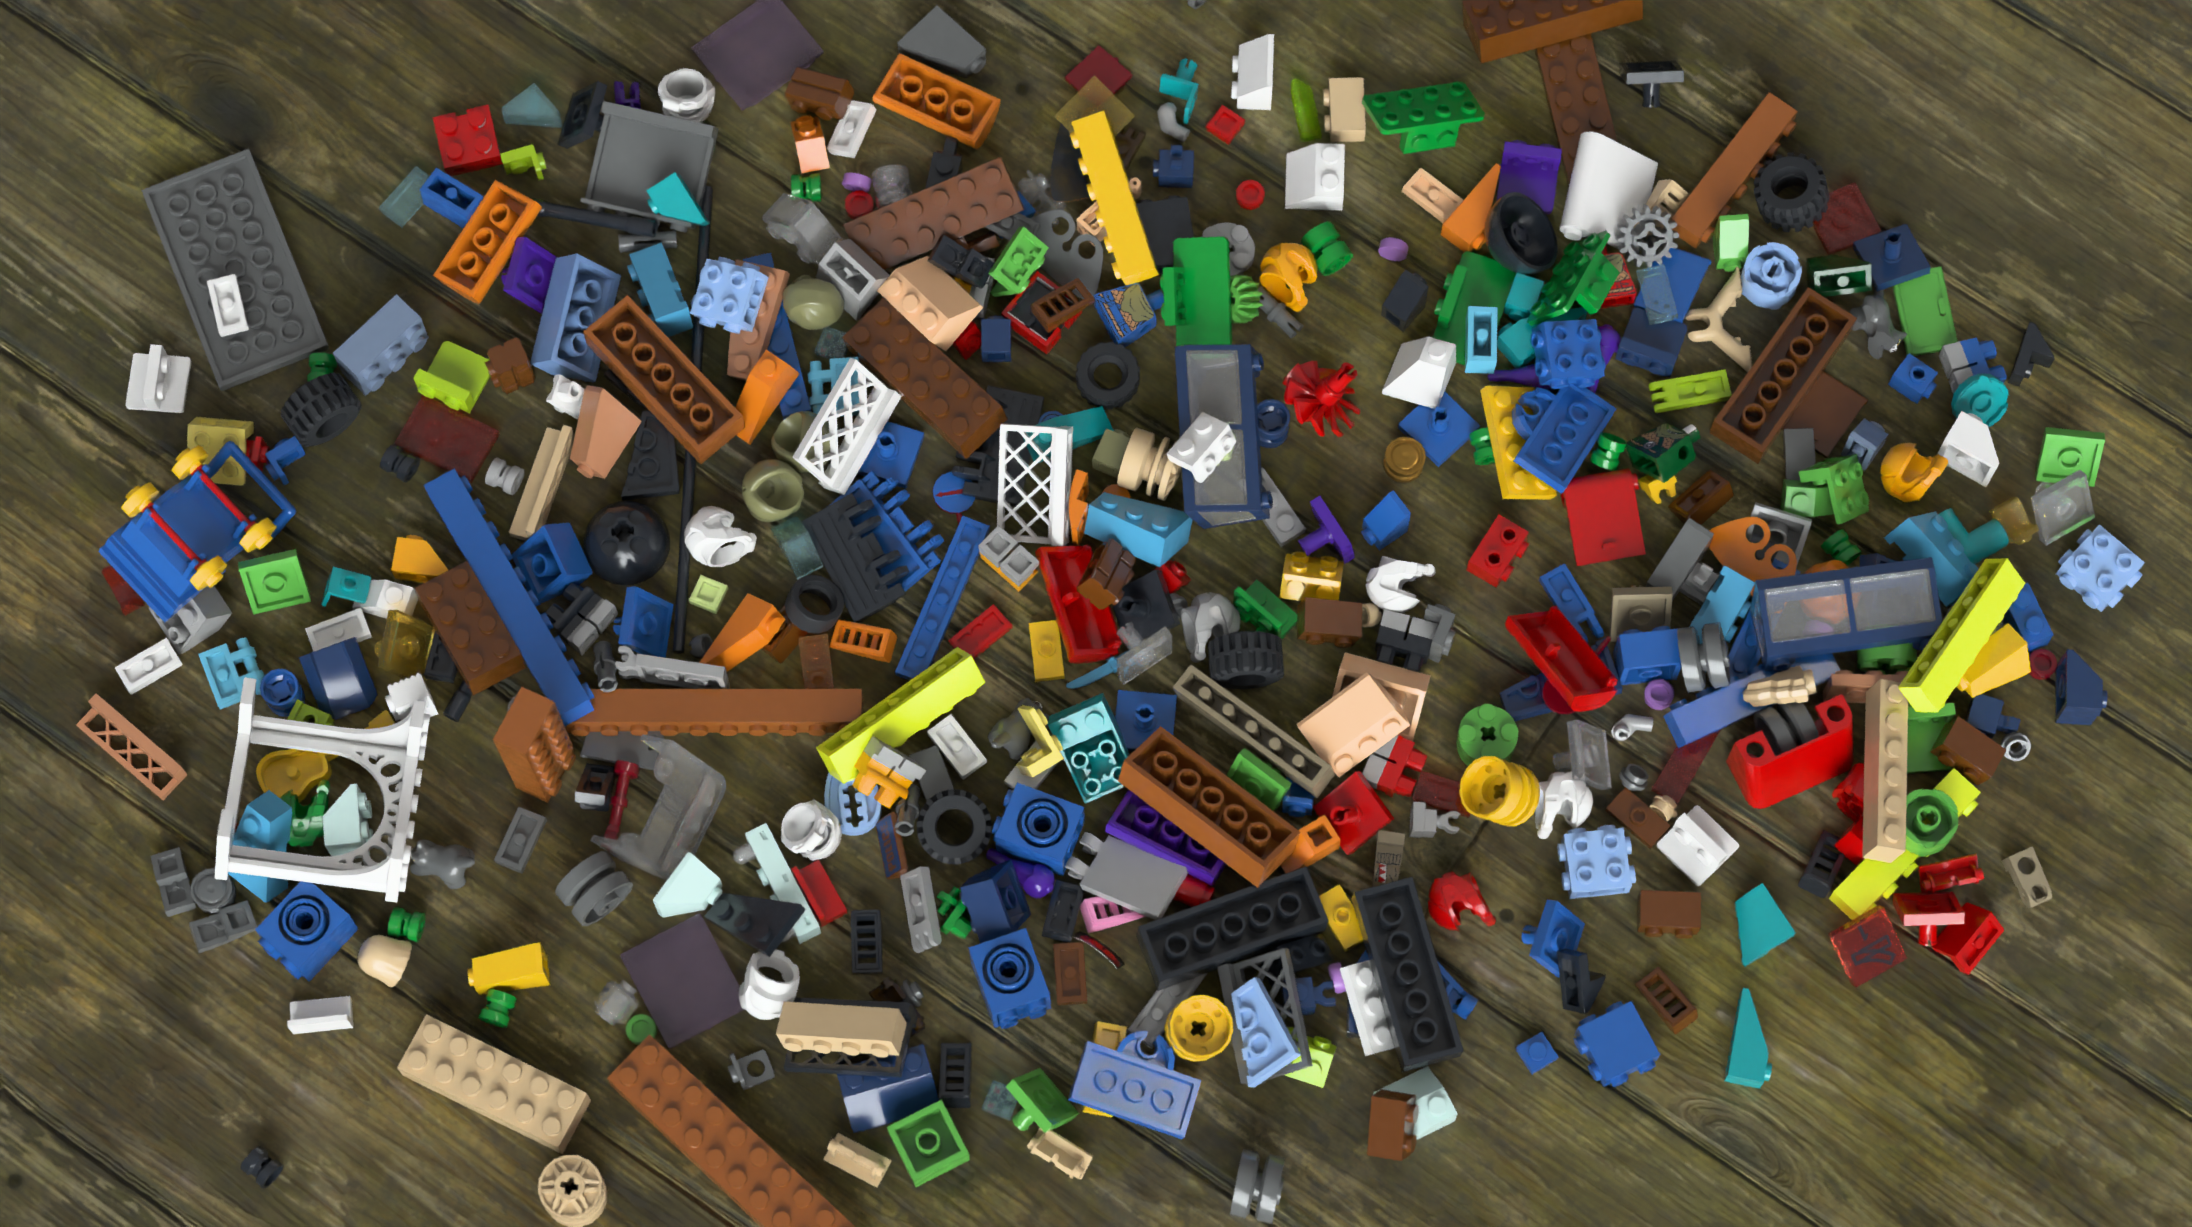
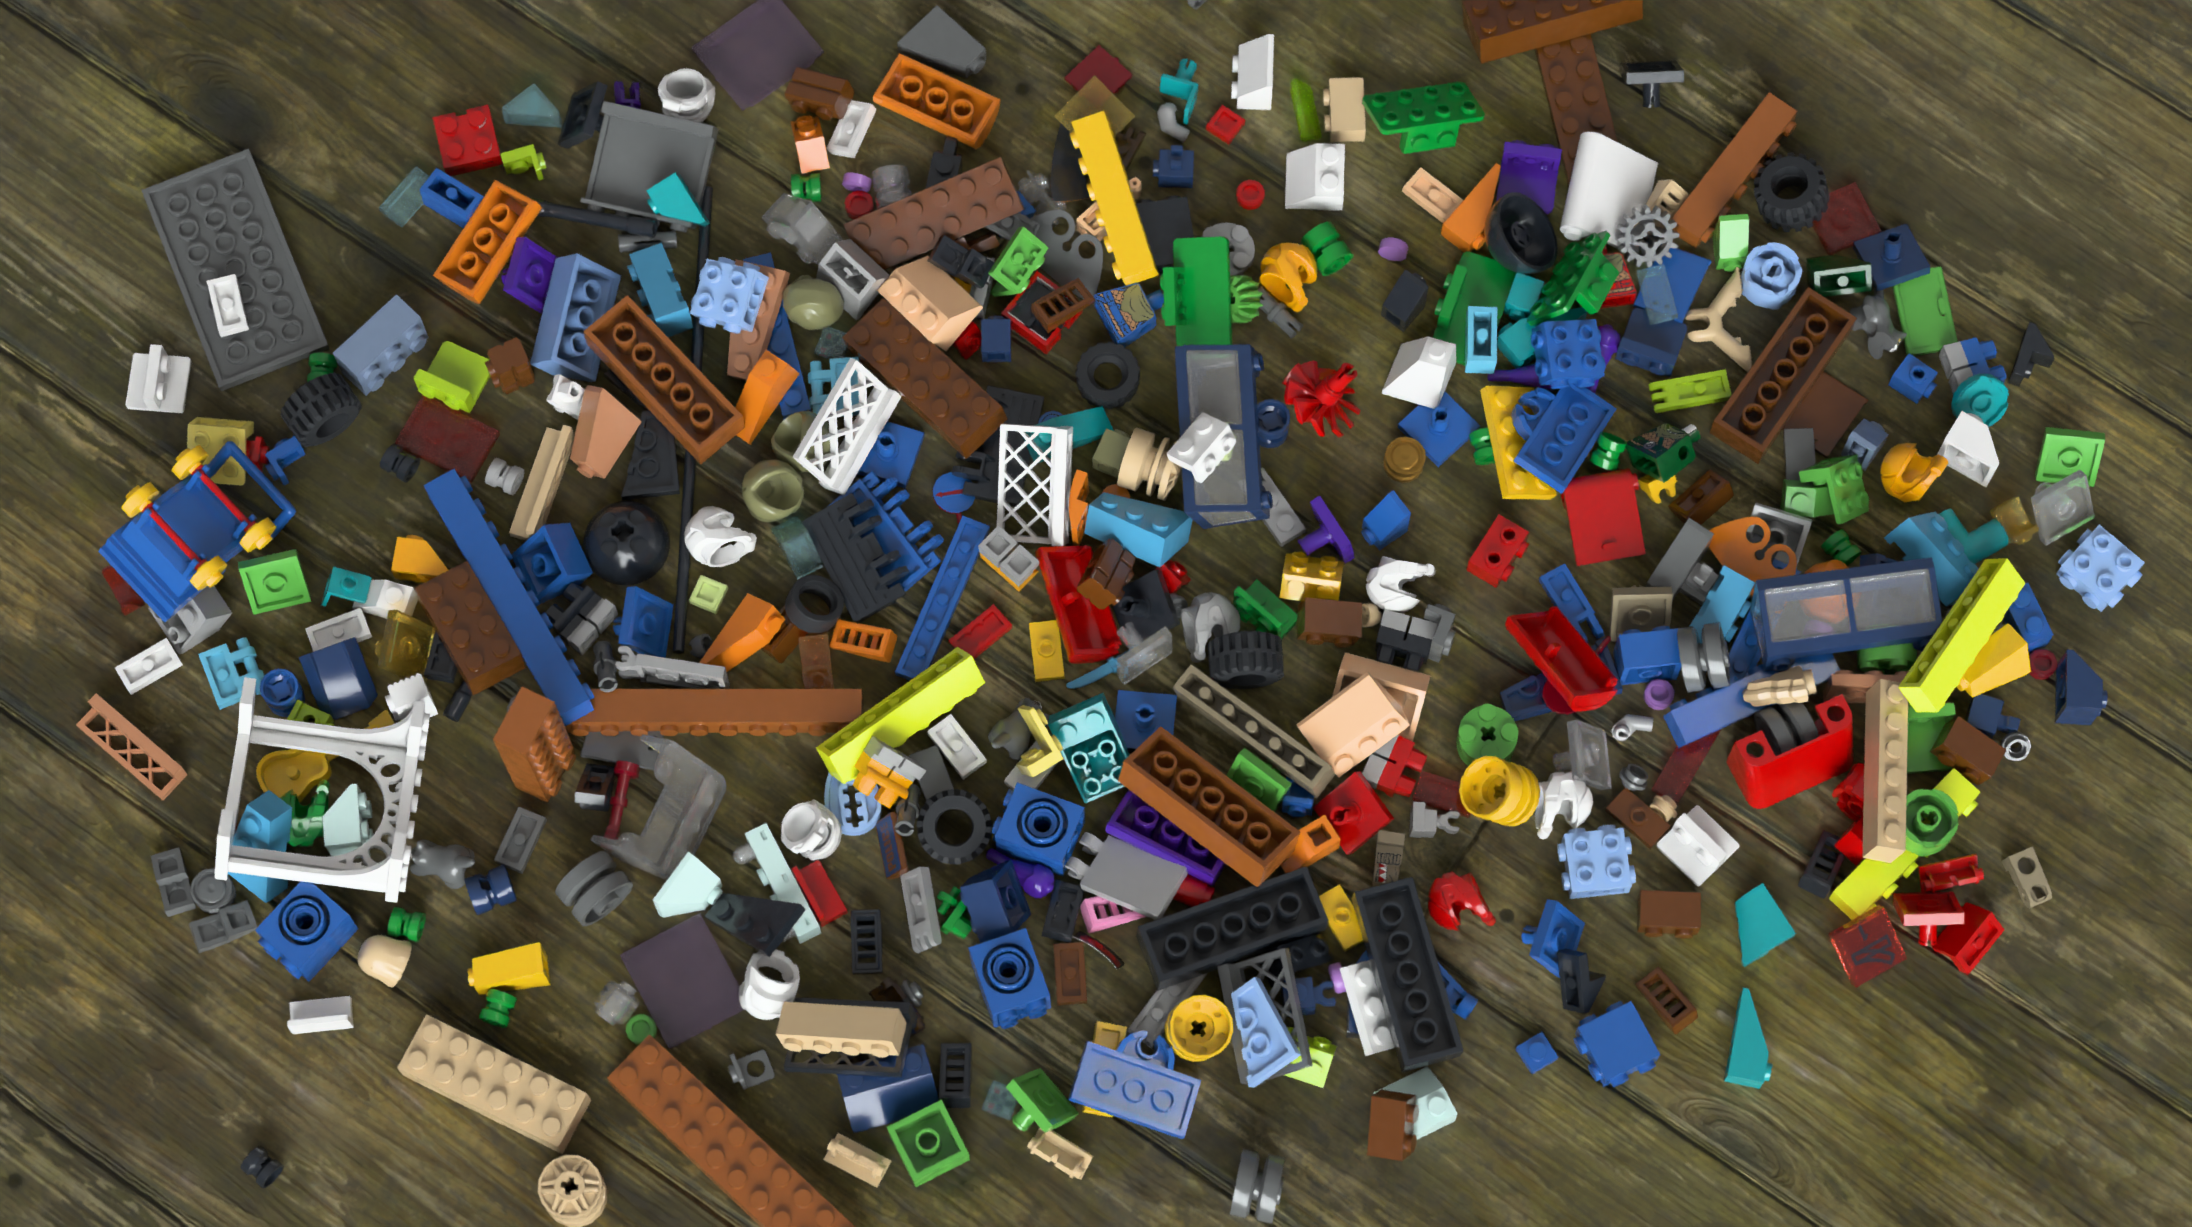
(490, 889): none -> dark blue wheel

